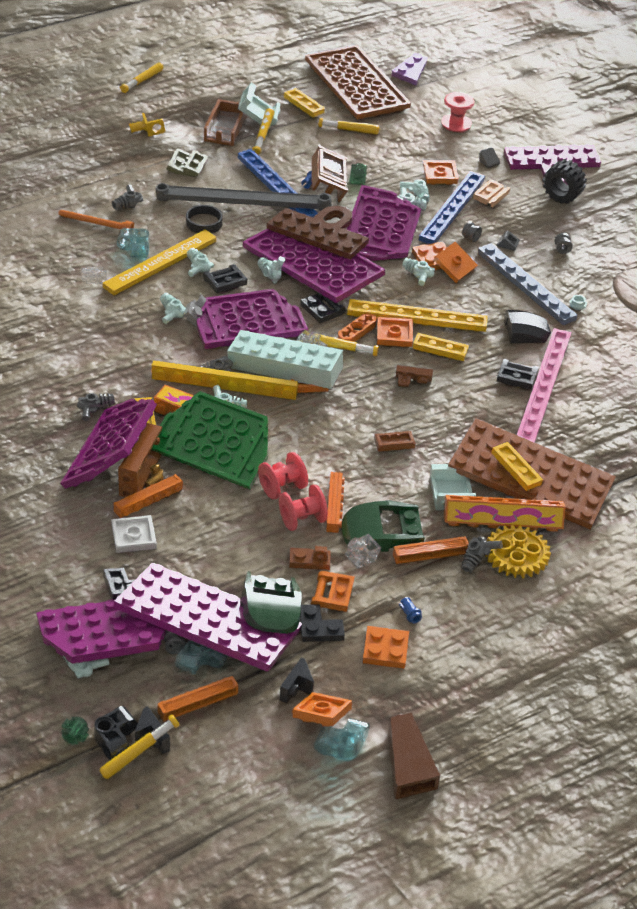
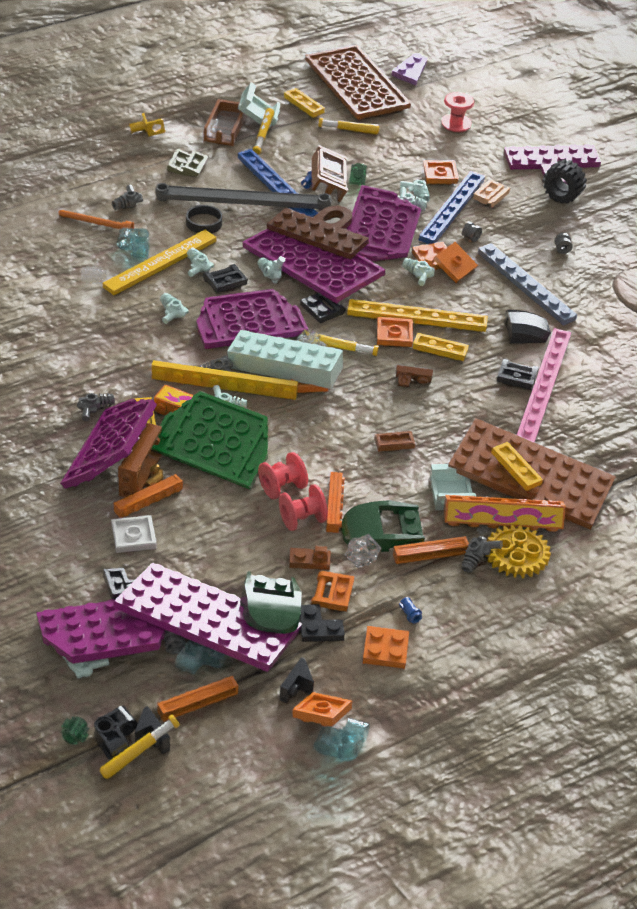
(155, 69): yellow piece -> none
(193, 309): light grey plate -> none
(365, 322): orange beam -> none
(410, 759): reddish brown slope -> none
(489, 157): dark grey slope -> none
(508, 241): dark grey slope -> none
(578, 302): light aqua plate -> none

